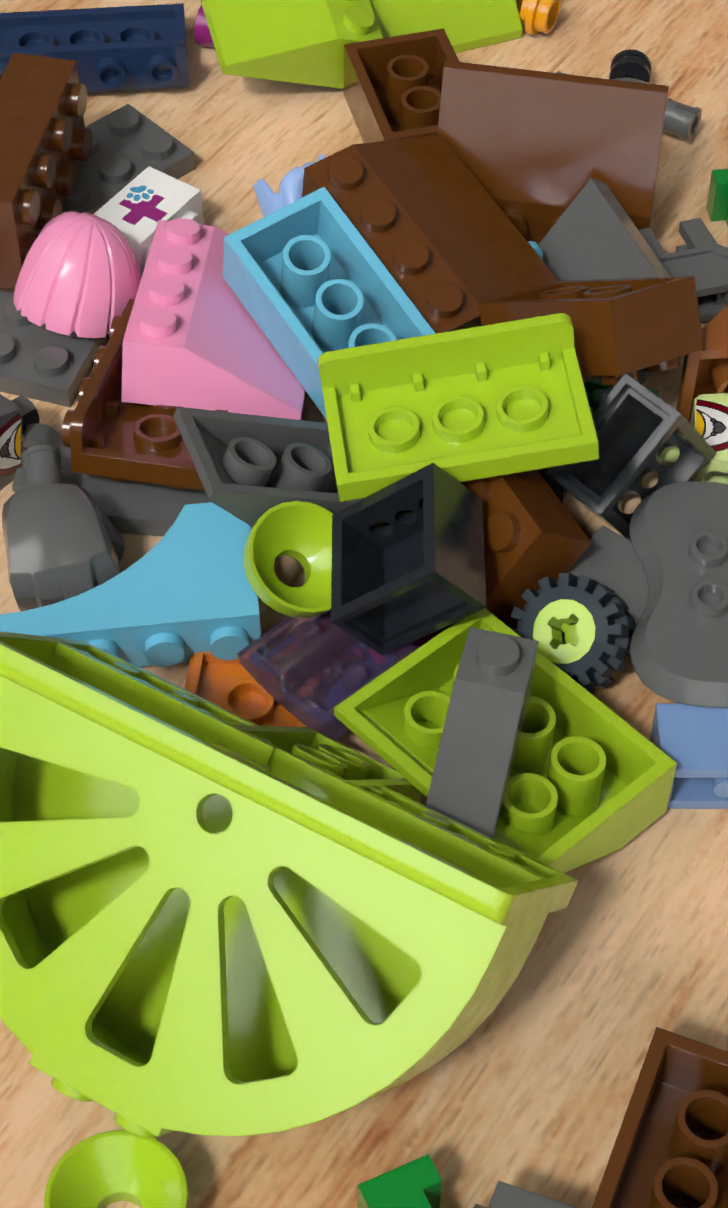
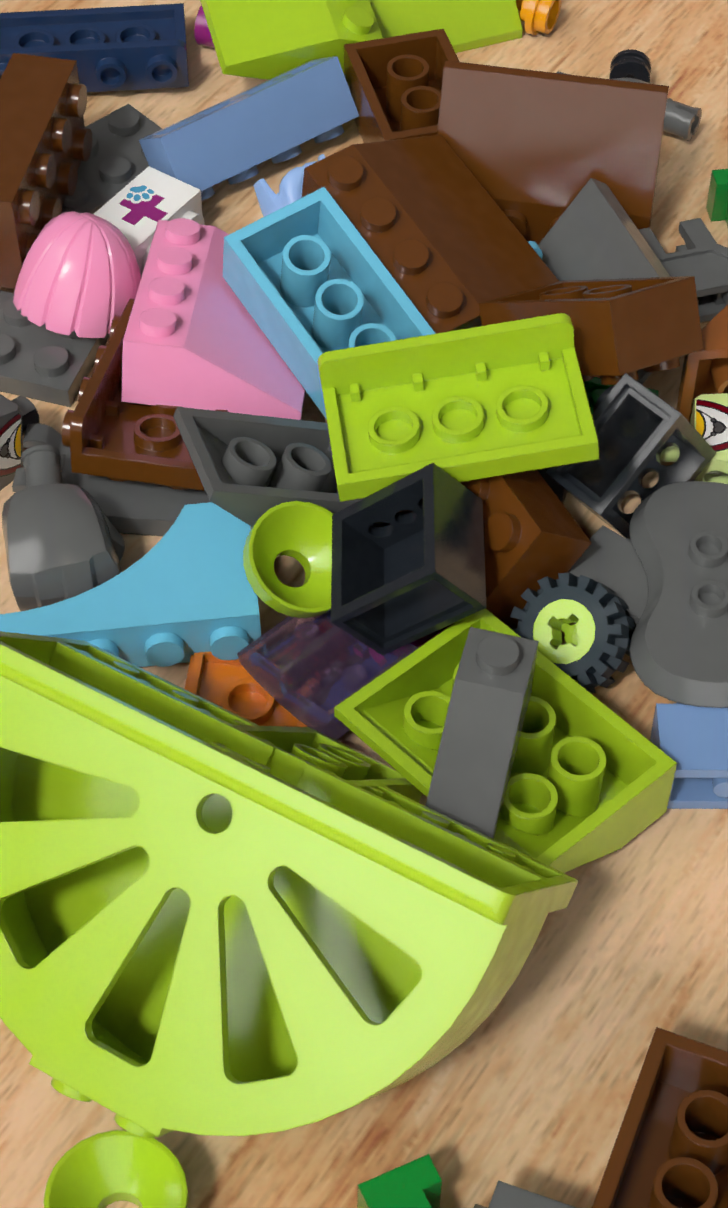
(254, 127): none -> medium blue brick

